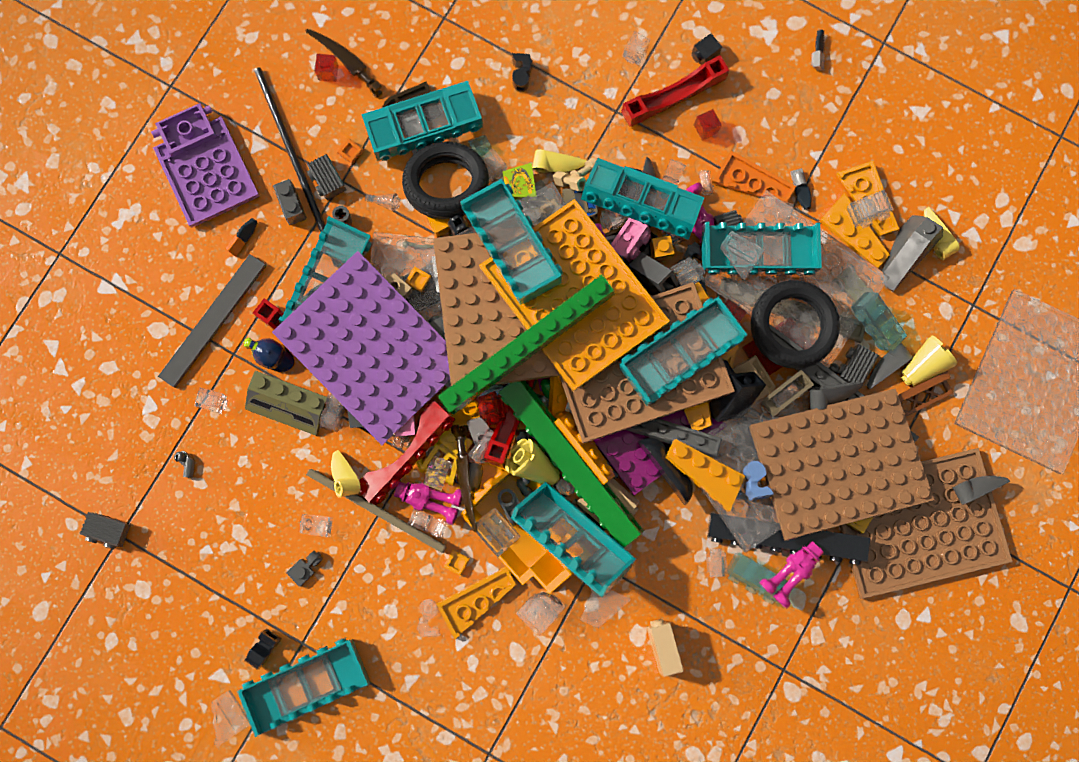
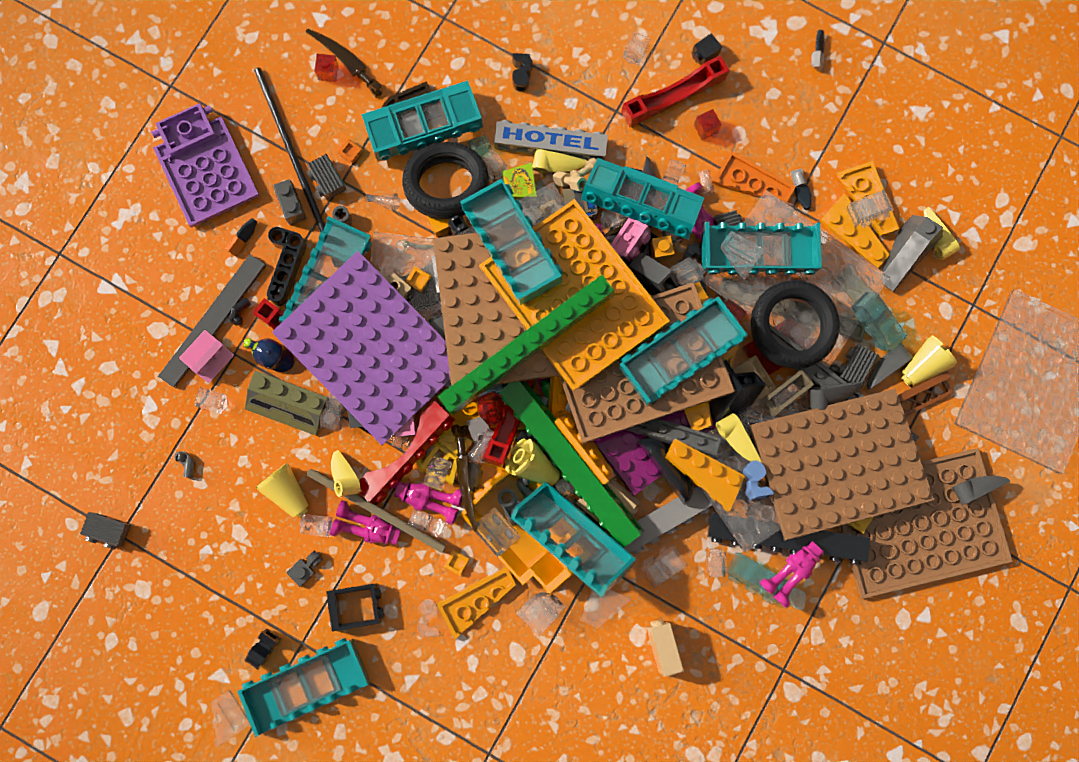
(206, 356): none -> bright pink bracket
(236, 311): none -> black arm
(282, 268): none -> black beam
(284, 491): none -> light yellow cone
(334, 608): none -> black window
(375, 528): none -> dark pink piece
(530, 138): none -> light grey brick
(663, 566): none -> clear brick
(668, 517): none -> light grey brick
(737, 437): none -> light yellow piece

